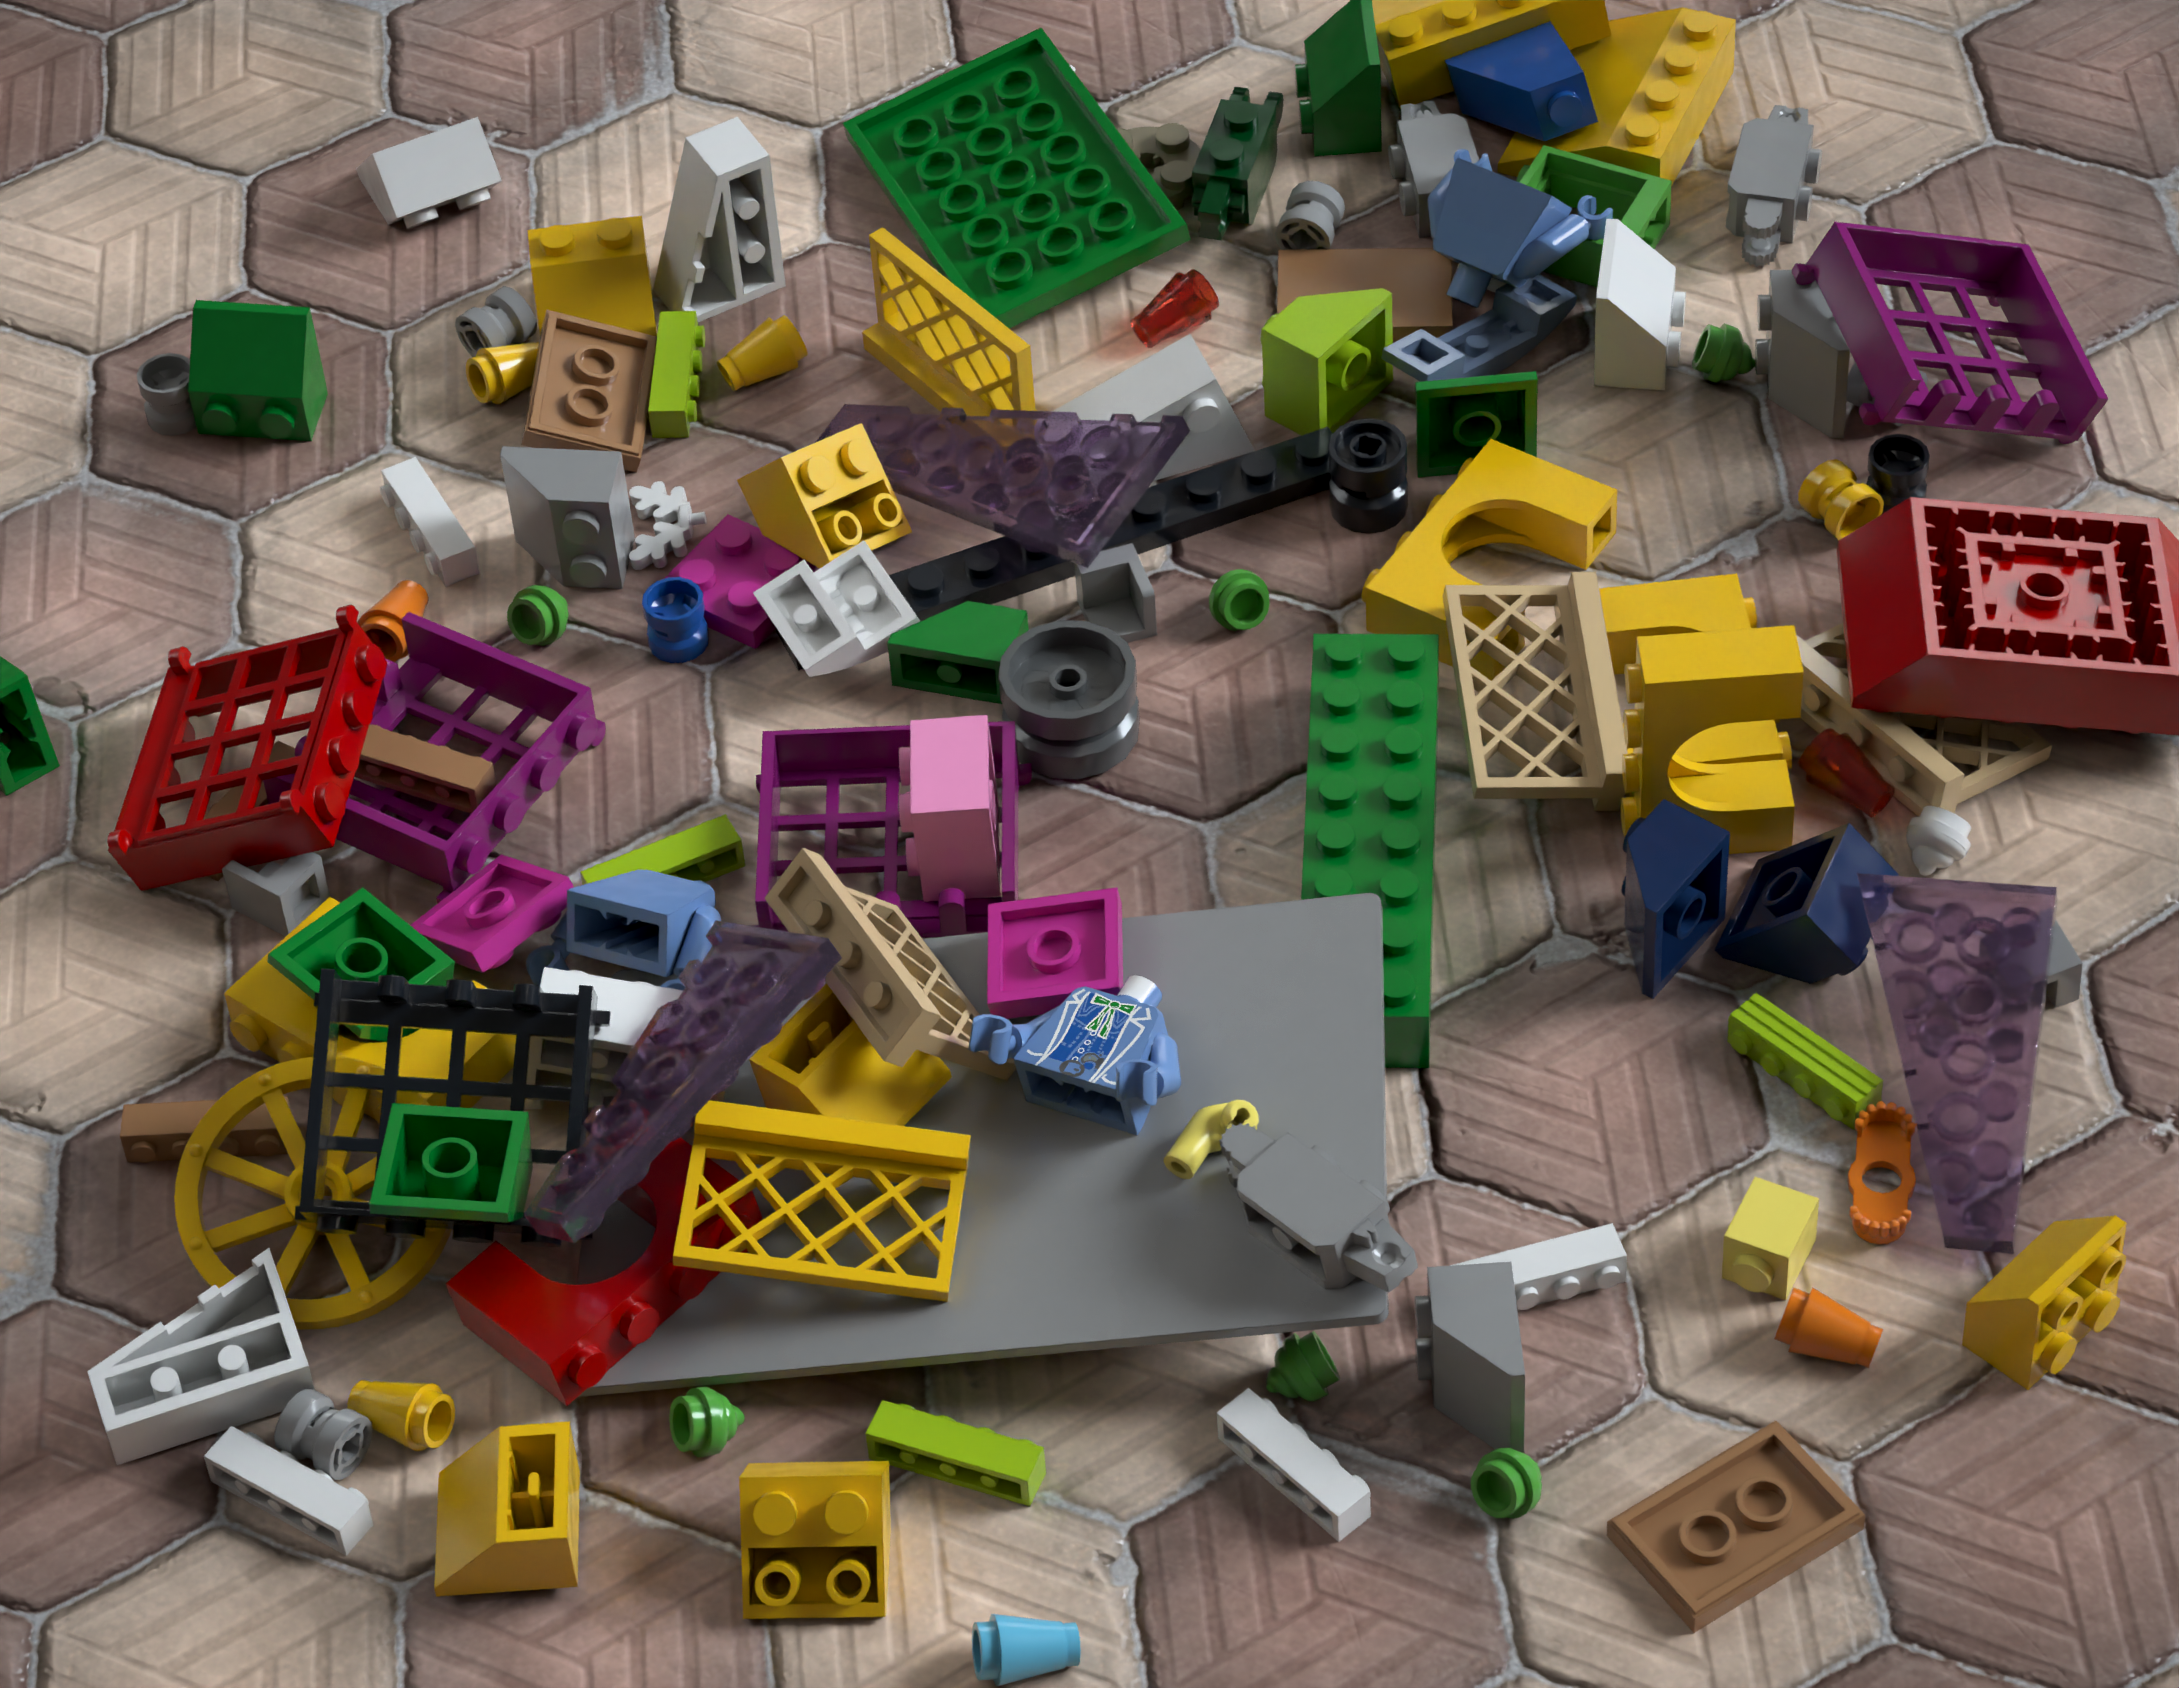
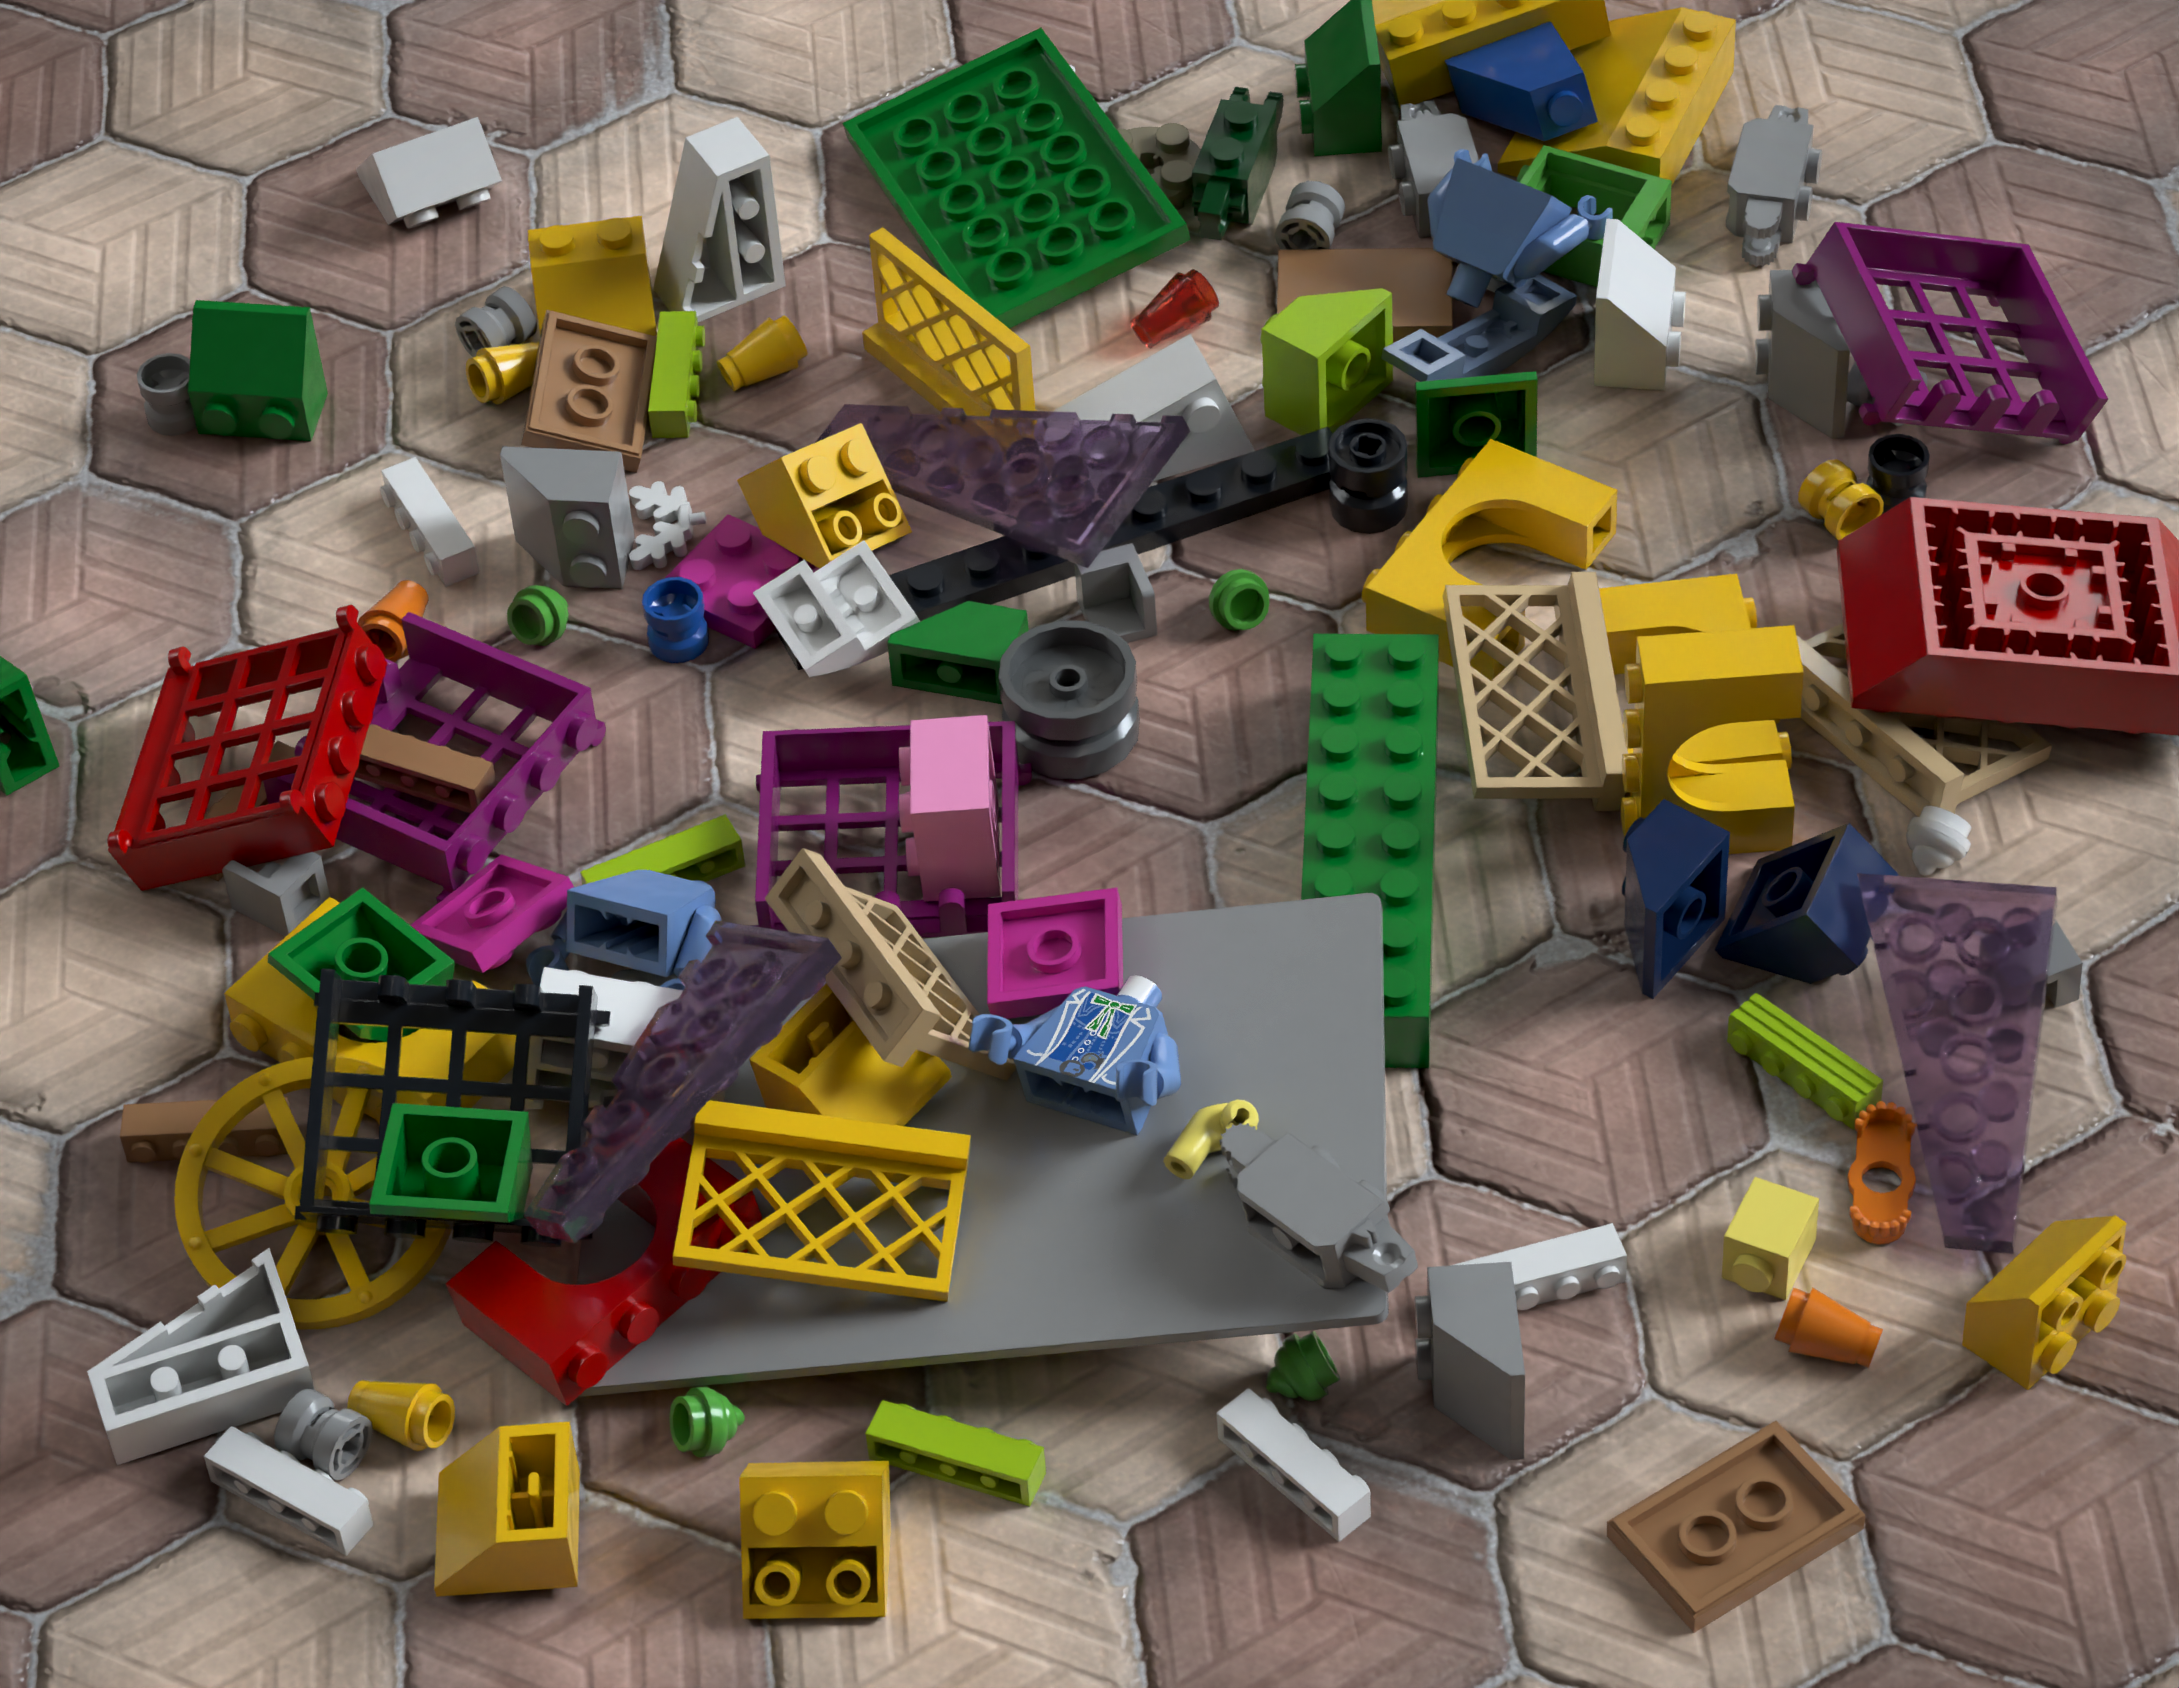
(1022, 1648): medium azure cone -> none
(1506, 1483): bright green plate -> none
(1722, 353): bright green plate -> none
(1844, 771): clear red cone -> none

